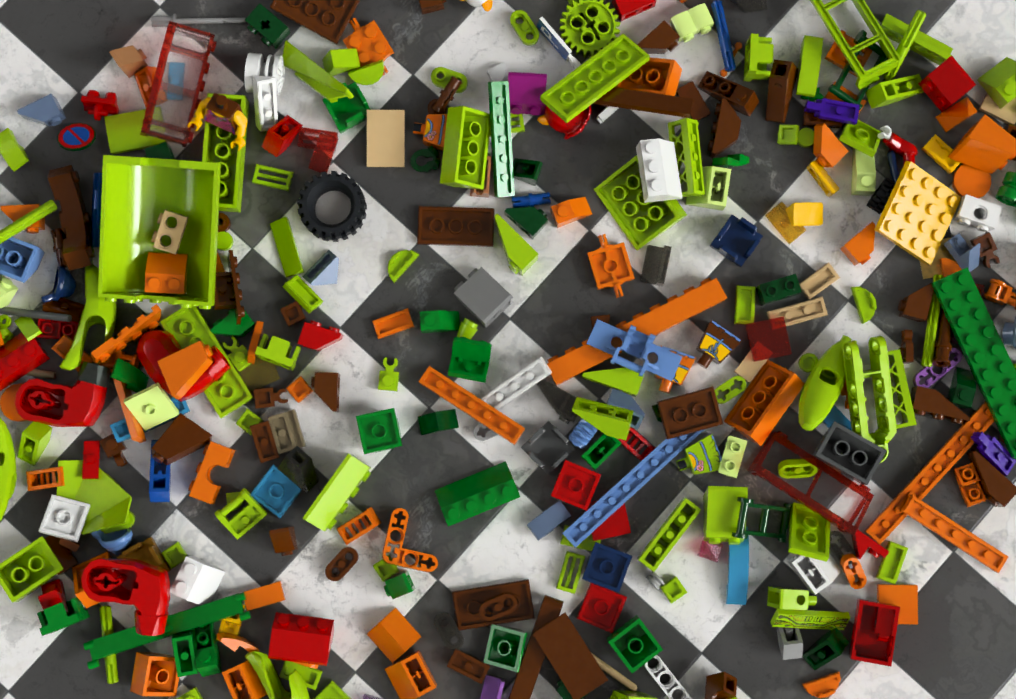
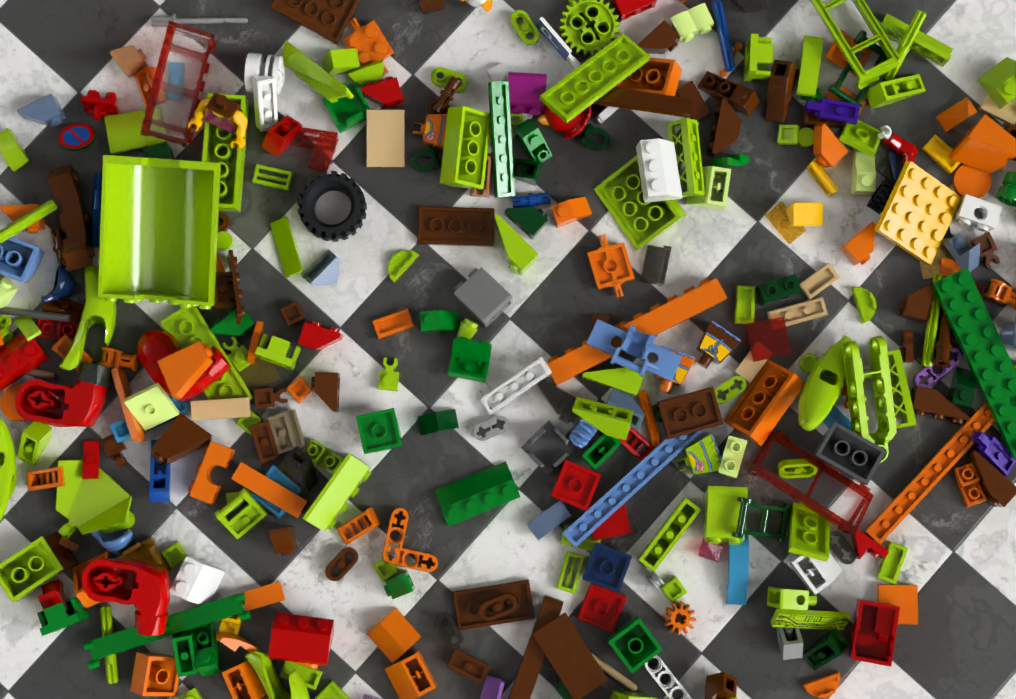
(64, 518): white tile -> none
(126, 335): orange wing -> none
(129, 374): green slope -> none
(166, 273): orange slope -> none
(176, 233): tan brick -> none
(220, 409): none -> tan tile
(262, 17): dark green brick -> none
(269, 489): none -> orange tile
(302, 293): lime tile -> none
(323, 456): none -> lime slope
(384, 93): none -> red slope
(471, 405): orange plate -> none
(505, 647): green slope -> none
(533, 141): none -> green slope
(590, 130): none -> dark green piece
(649, 418): none -> orange axle
(676, 624): none -> orange gear
(736, 240): dark blue panel -> none
(849, 573): orange beam -> none
(947, 84): red slope -> none
(954, 533): orange tile -> none

